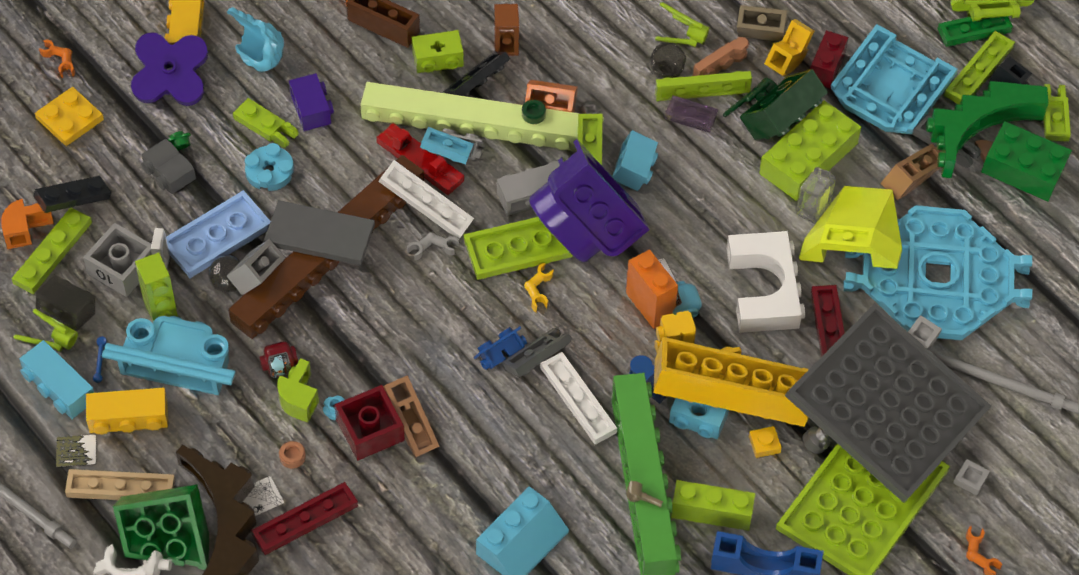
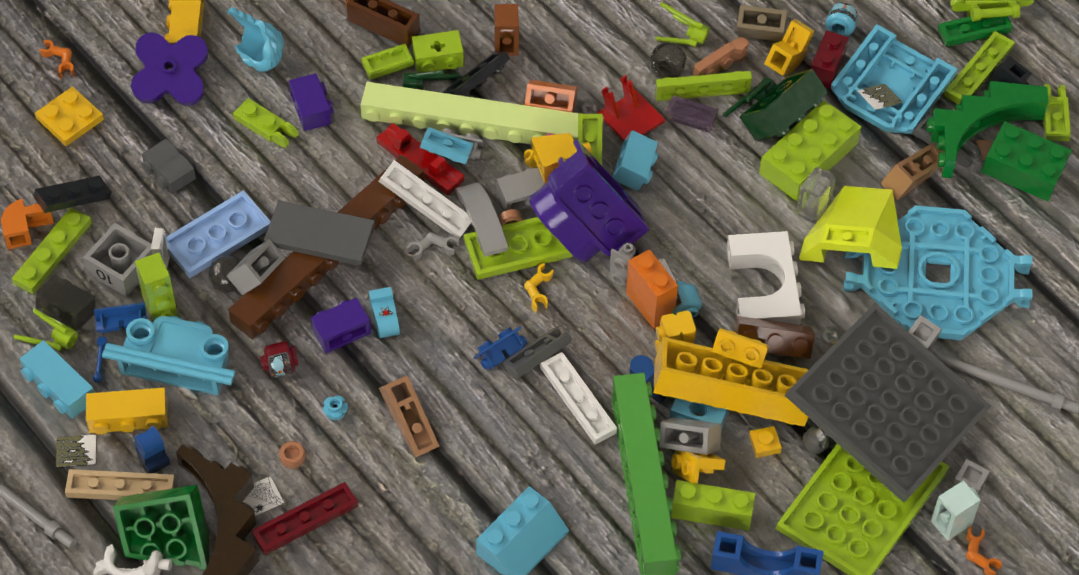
(113, 318): none -> blue hinge
(151, 450): none -> leg
(180, 140): green plate -> none
(265, 156): medium azure plate -> none
(294, 395): lime brick -> none
(340, 325): none -> dark purple brick
(369, 422): dark red brick -> none
(384, 312): none -> medium azure leg
(387, 61): none -> lime plate
(416, 80): none -> dark green plant
(483, 218): none -> light grey slope
(509, 216): none -> nougat tile
(533, 111): dark green tile -> none
(547, 151): none -> yellow torso
(619, 263): none -> light grey hinge
(630, 112): none -> red plate
(635, 494): dark tan hand -> none
(690, 435): none -> light grey brick
(690, 464): none -> yellow bracket
(740, 348): none -> yellow bracket
(779, 336): none -> reddish brown brick
(827, 316): dark red plate -> none
(842, 19): none -> medium azure head
(879, 96): none -> sticker
(955, 510): none -> light aqua brick

